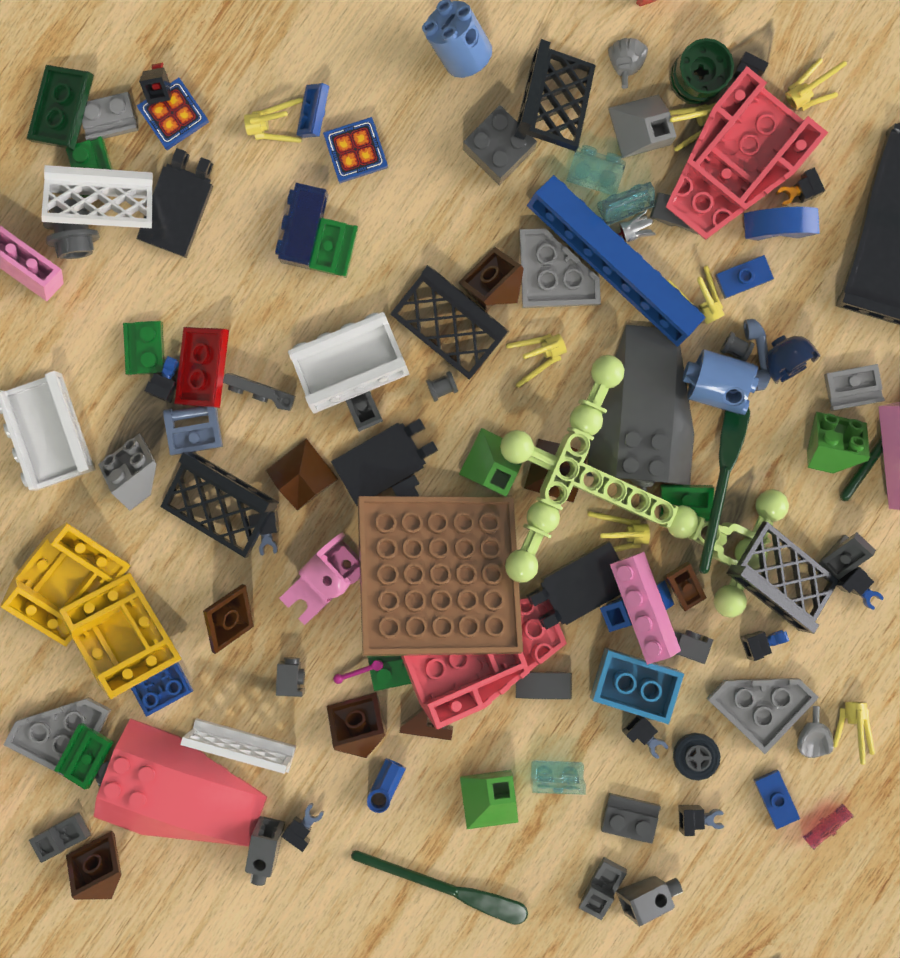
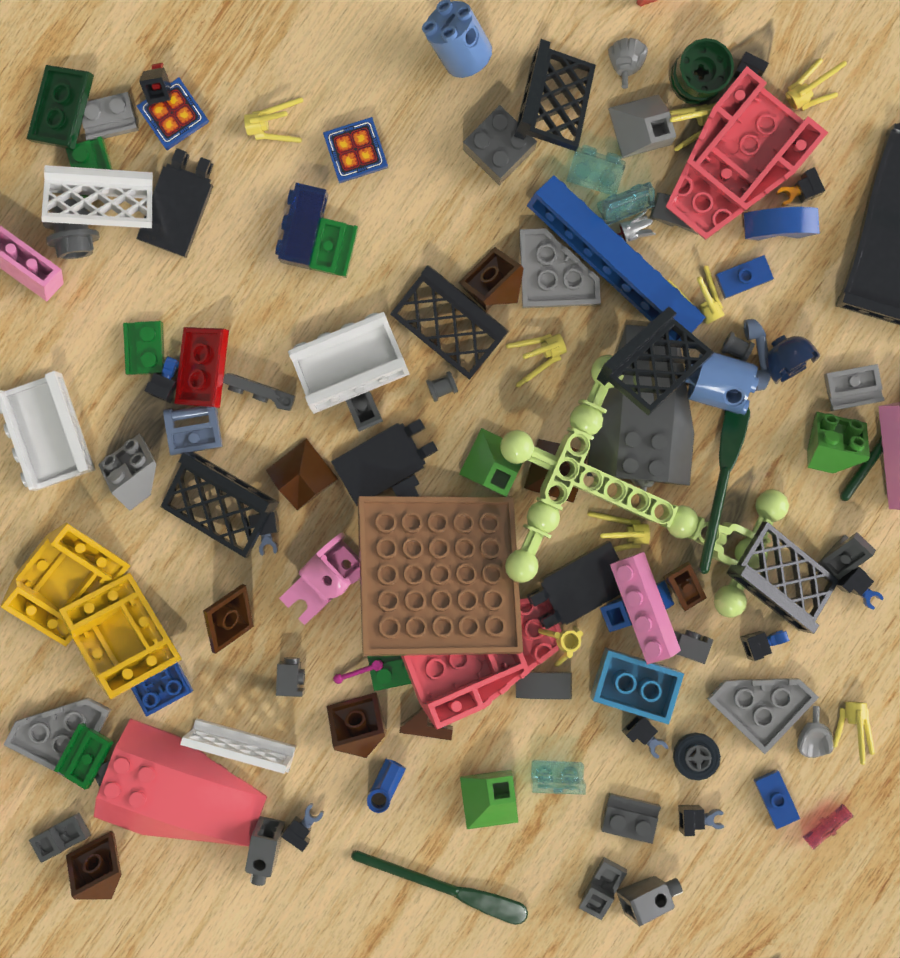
(312, 110): blue plate -> none
(566, 641): none -> light yellow plant
(644, 342): none -> black fence
(694, 496): green plate -> none

